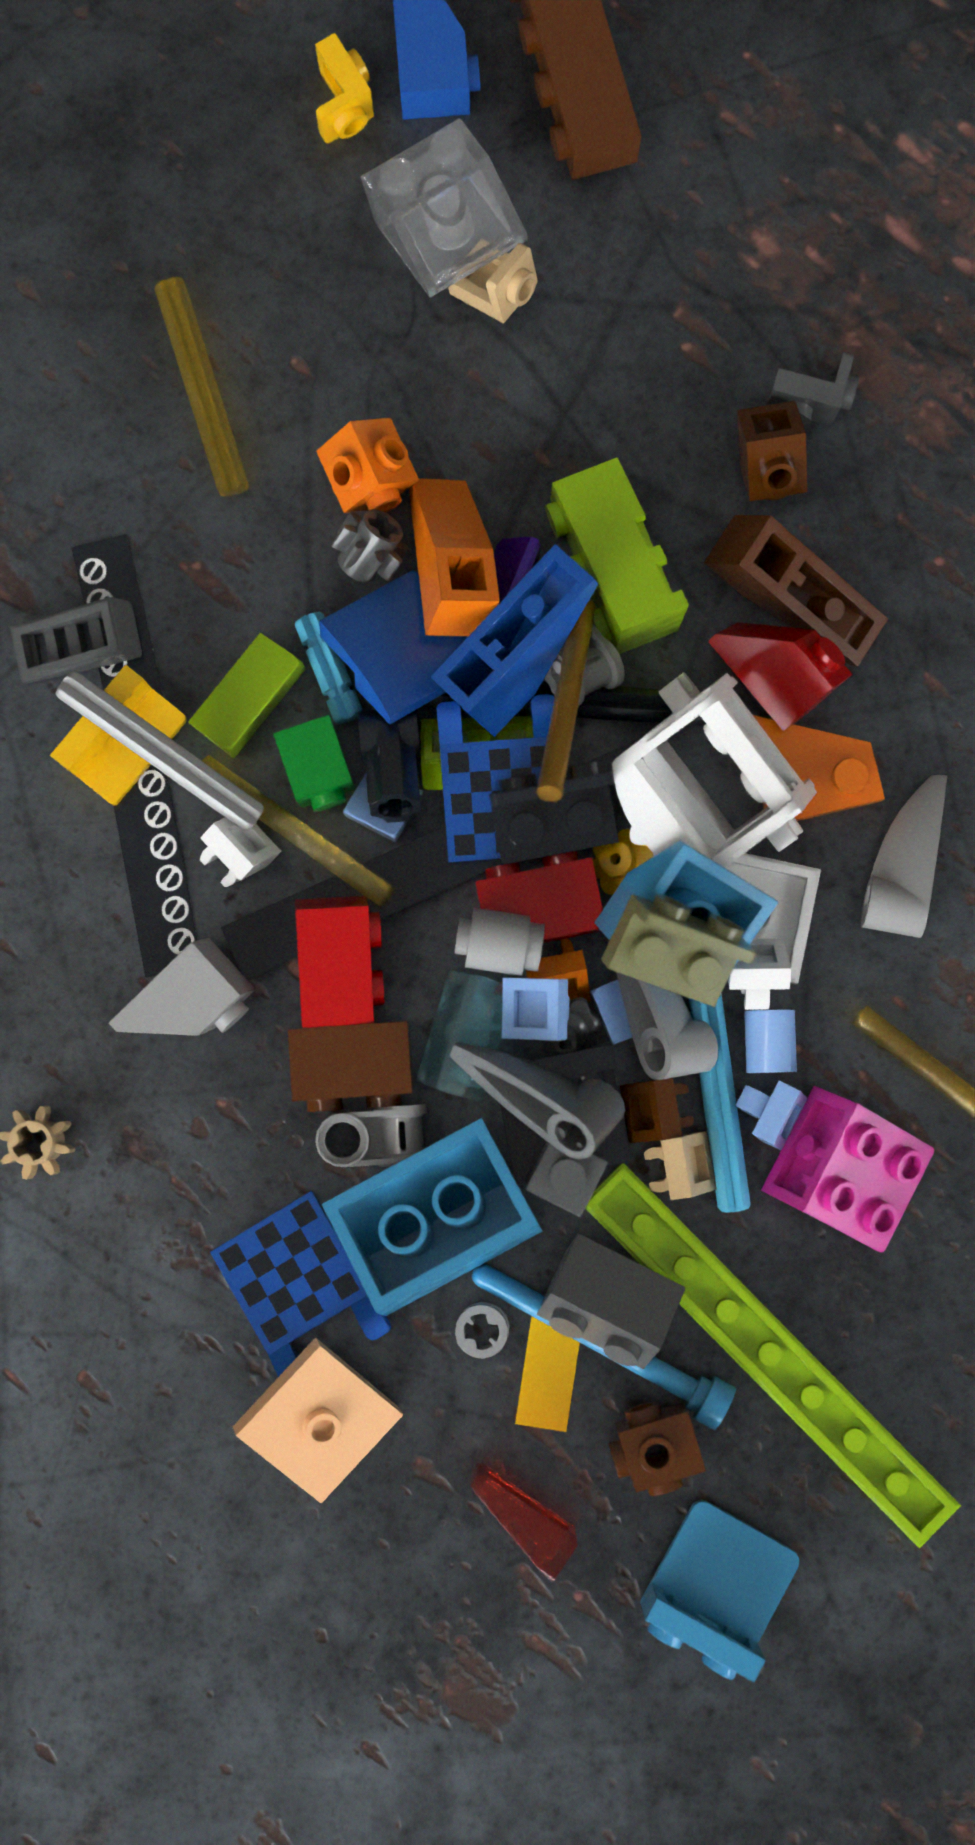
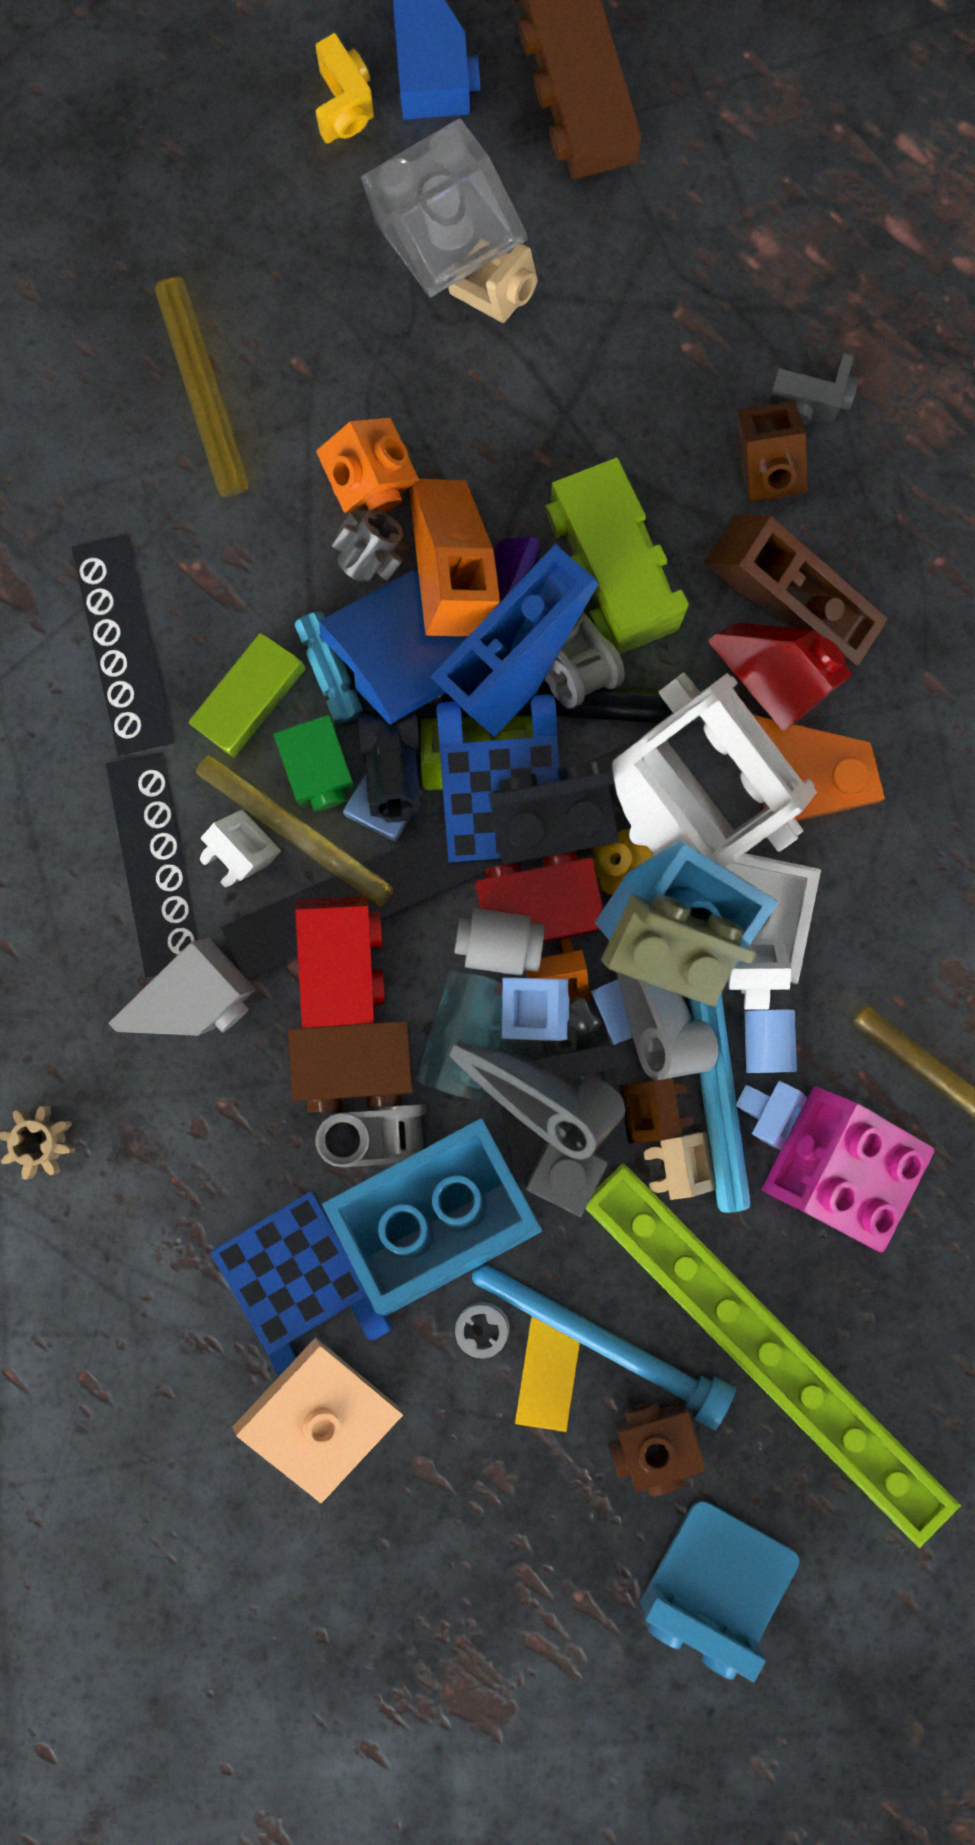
(103, 760): yellow panel -> none
(111, 633): dark grey slope -> none
(159, 750): light grey axle -> none
(535, 1528): clear red slope -> none
(565, 707): pearl gold bar -> none
(610, 1302): dark grey brick -> none
(905, 867): light grey piece -> none

